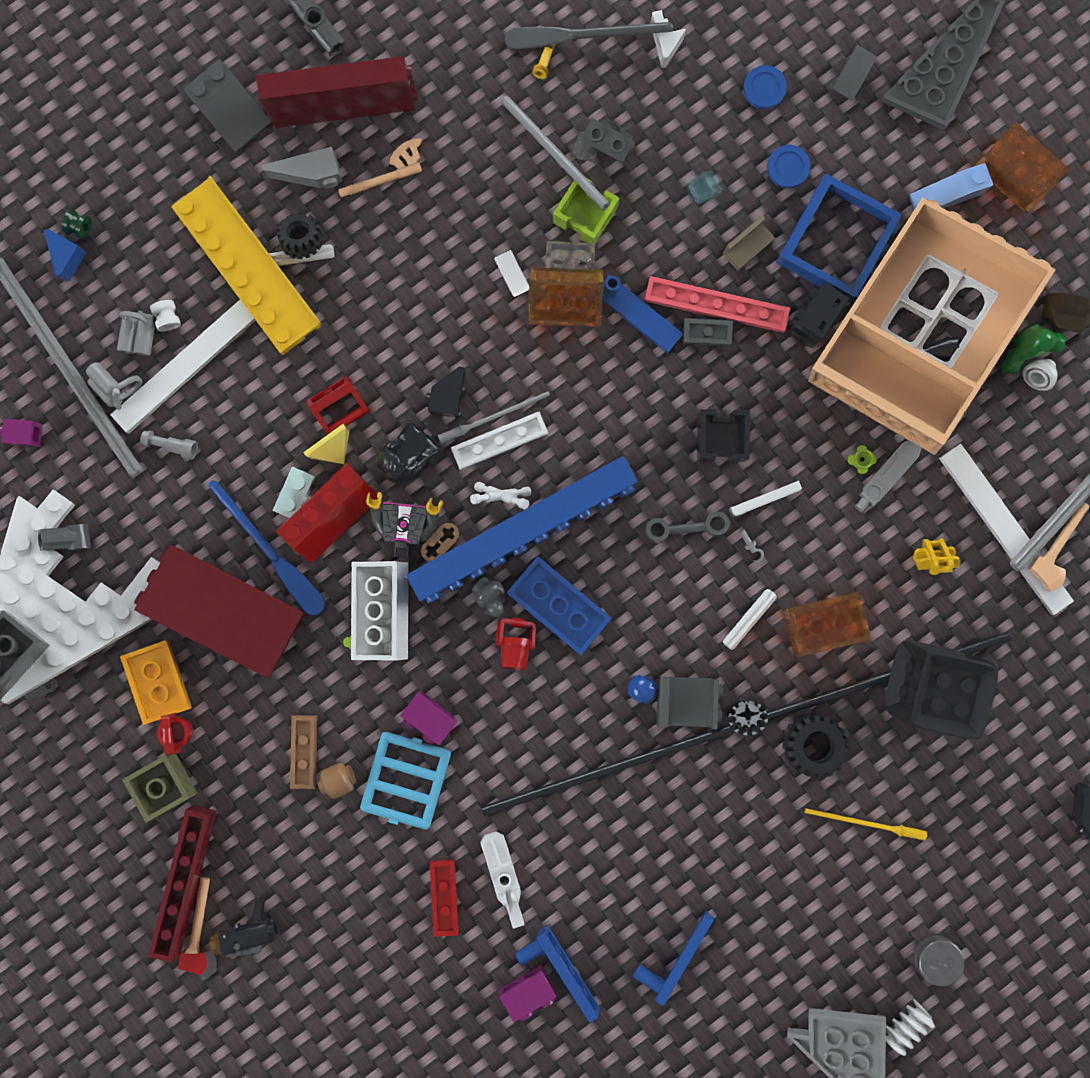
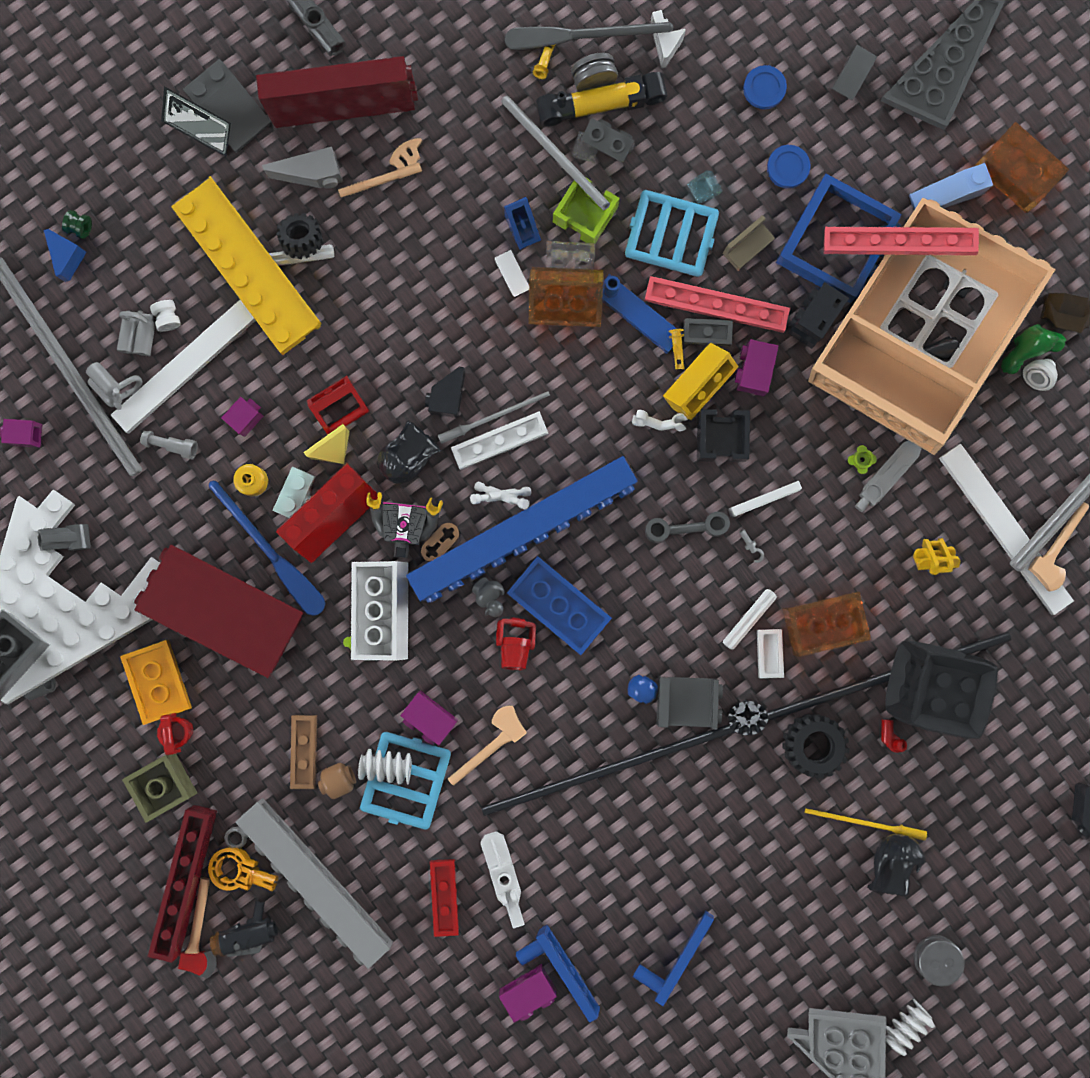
(195, 121): none -> sticker
(228, 842): none -> light grey piece
(243, 416): none -> magenta brick
(245, 865): none -> light orange pin
(258, 479): none -> yellow head
(315, 883): none -> light grey brick
(385, 767): none -> white piece
(512, 730): none -> light nougat piece
(522, 223): none -> blue slope
(594, 71): none -> flat silver head
(631, 93): none -> piece
(642, 419): none -> white arm
(677, 347): none -> yellow piece
(690, 209): none -> medium azure bar
(700, 381): none -> yellow brick
(756, 367): none -> magenta brick
(770, 653): none -> white tile
(890, 739): none -> red arm
(893, 864): none -> black piece
(901, 240): none -> coral plate

